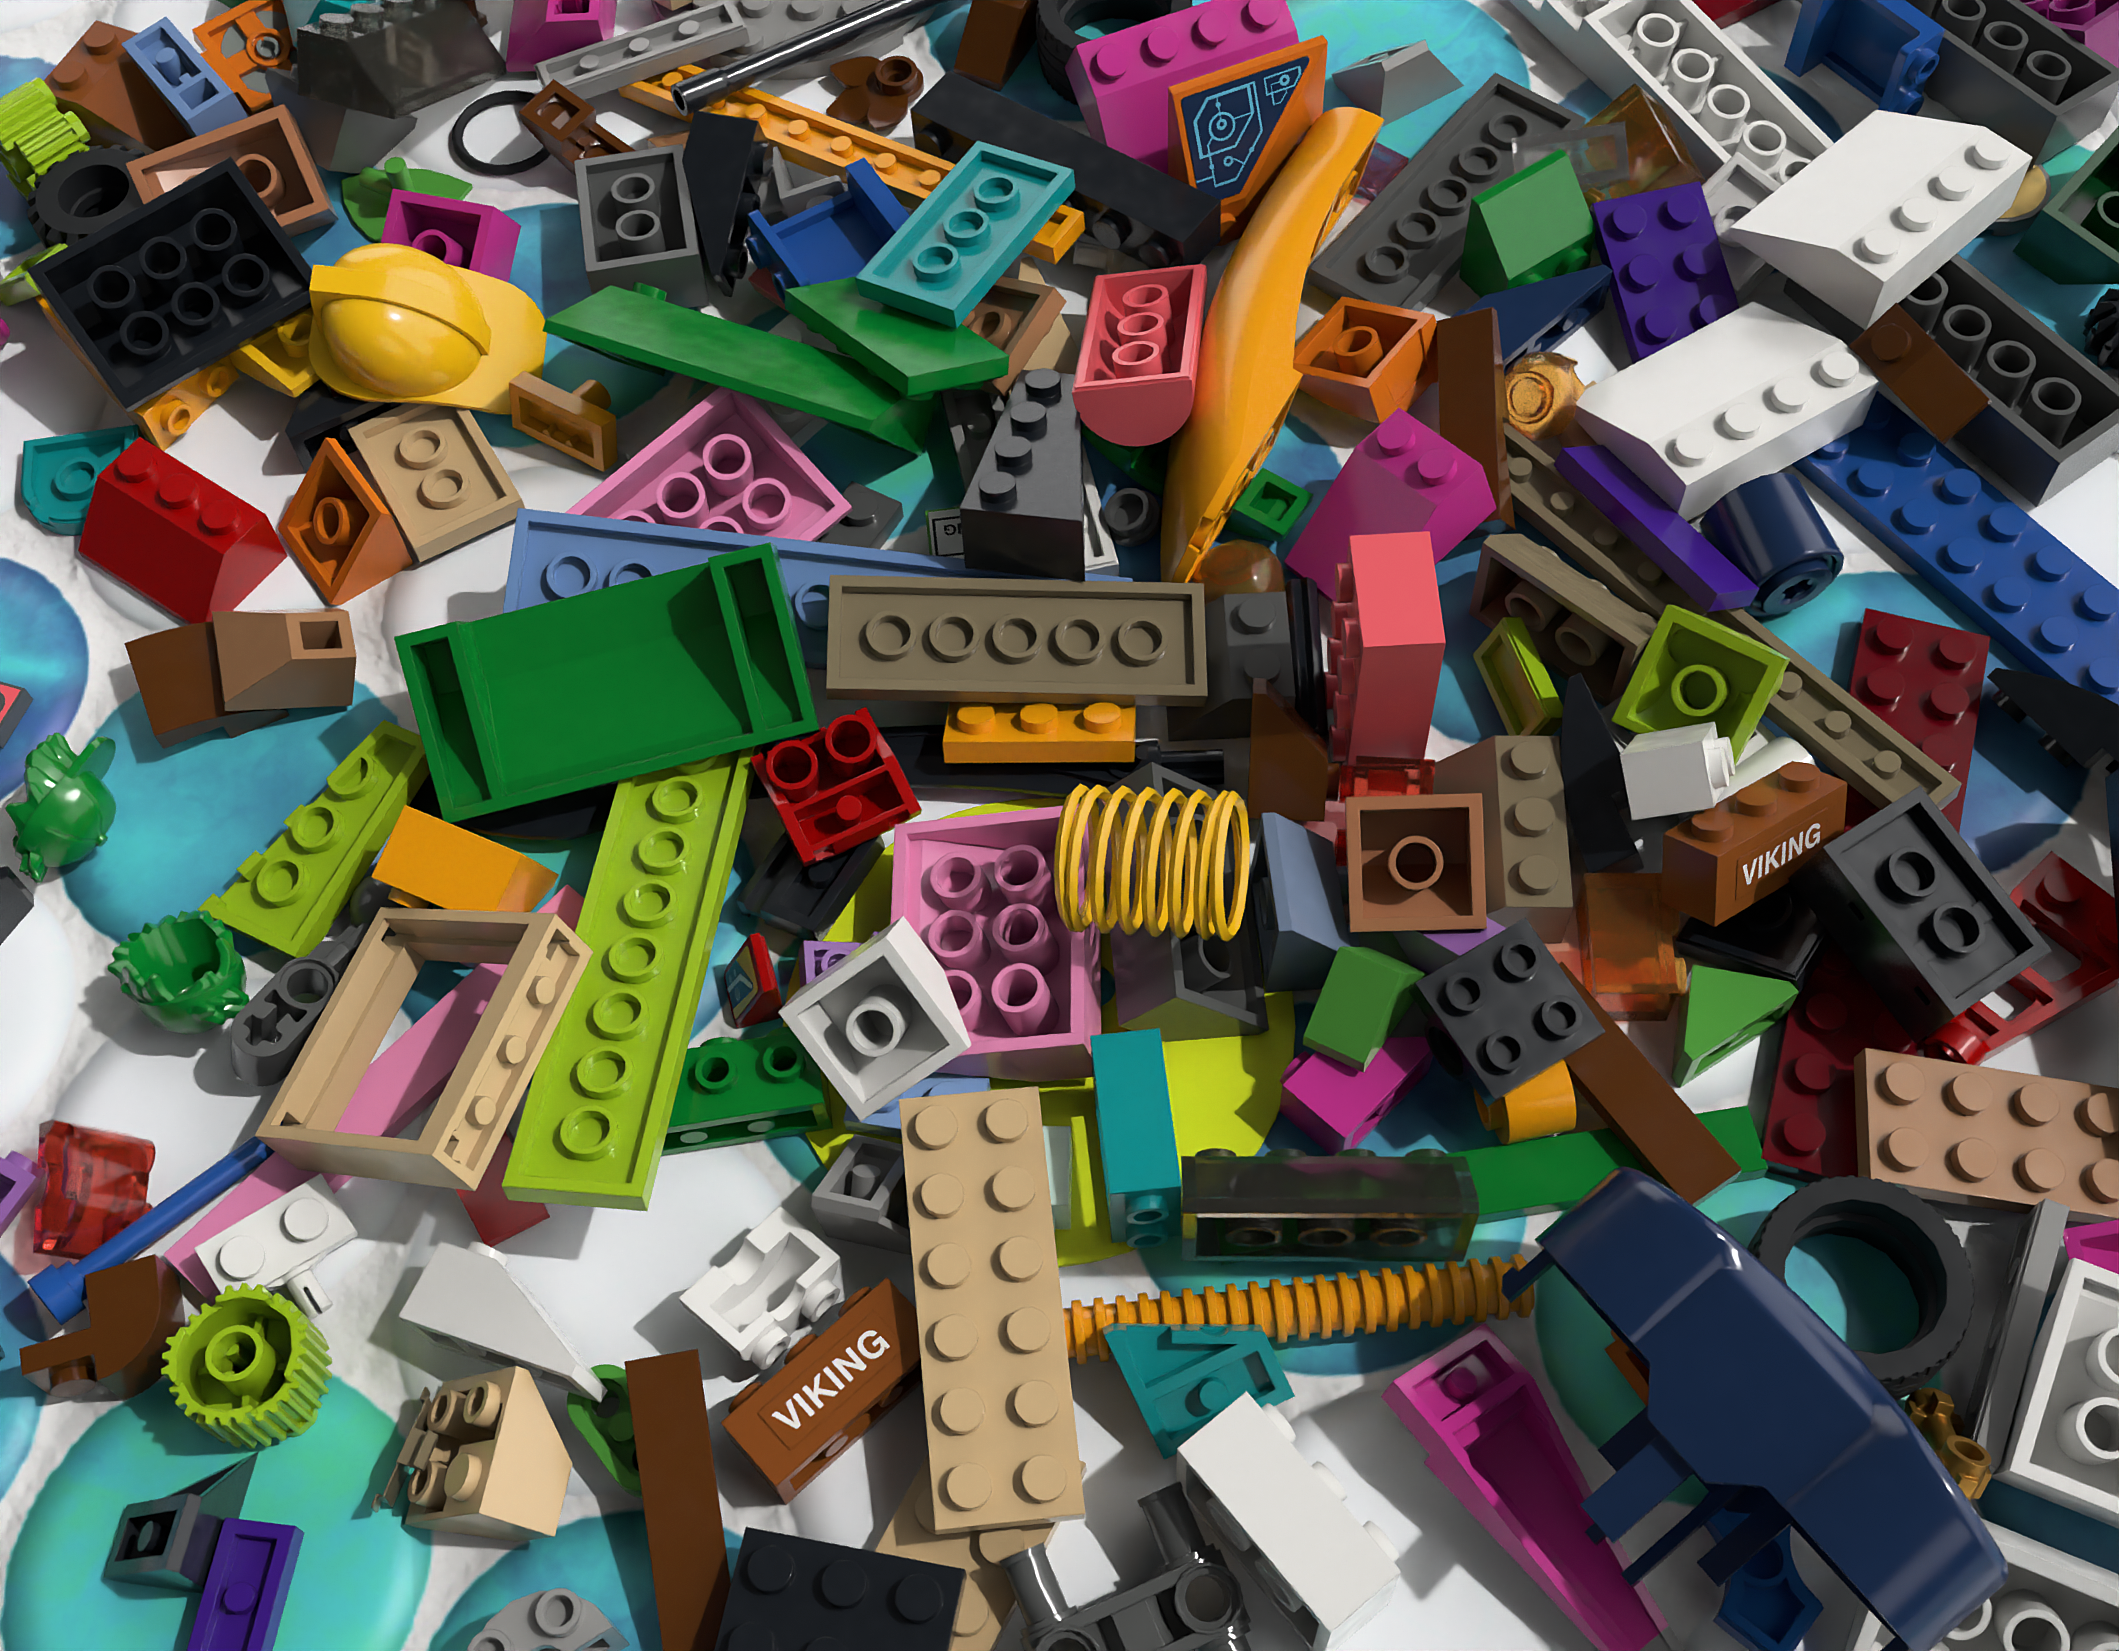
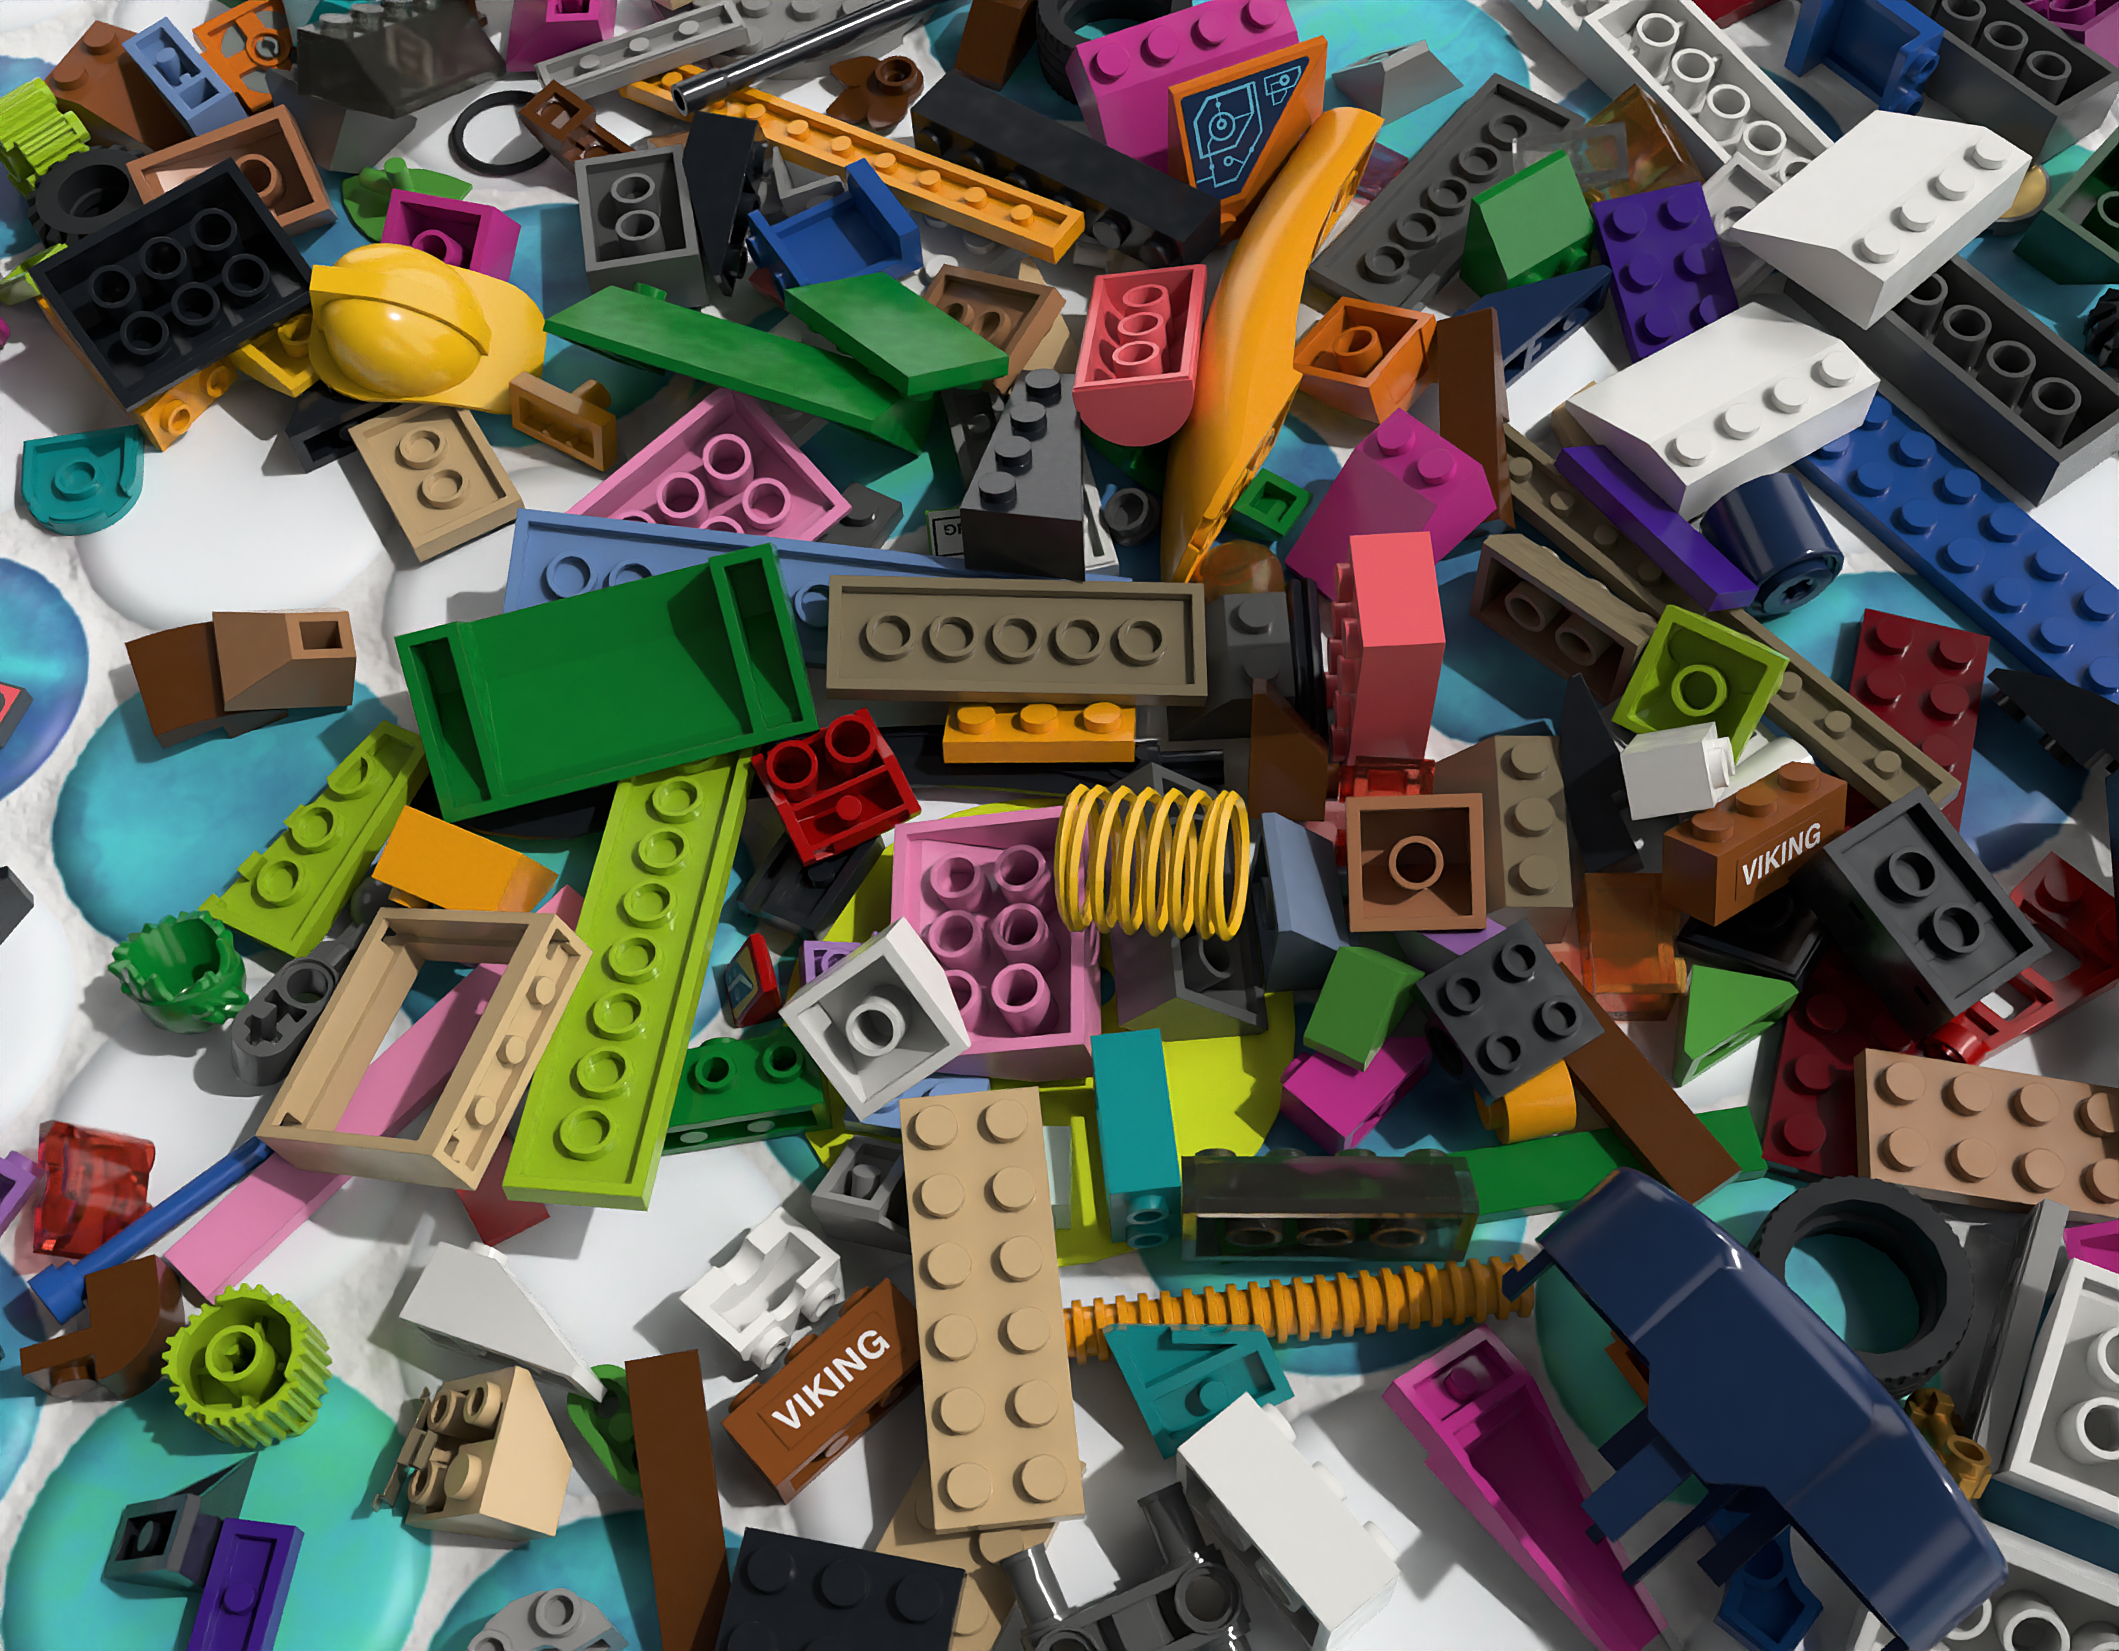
(65, 805): green hair -> none
(176, 535): red slope -> none
(281, 1244): white plate -> none
(342, 528): orange slope -> none
(966, 233): teal plate -> none
(1518, 681): lime tile -> none
(1542, 394): clear orange hair -> none
(1920, 373): reddish brown slope -> none

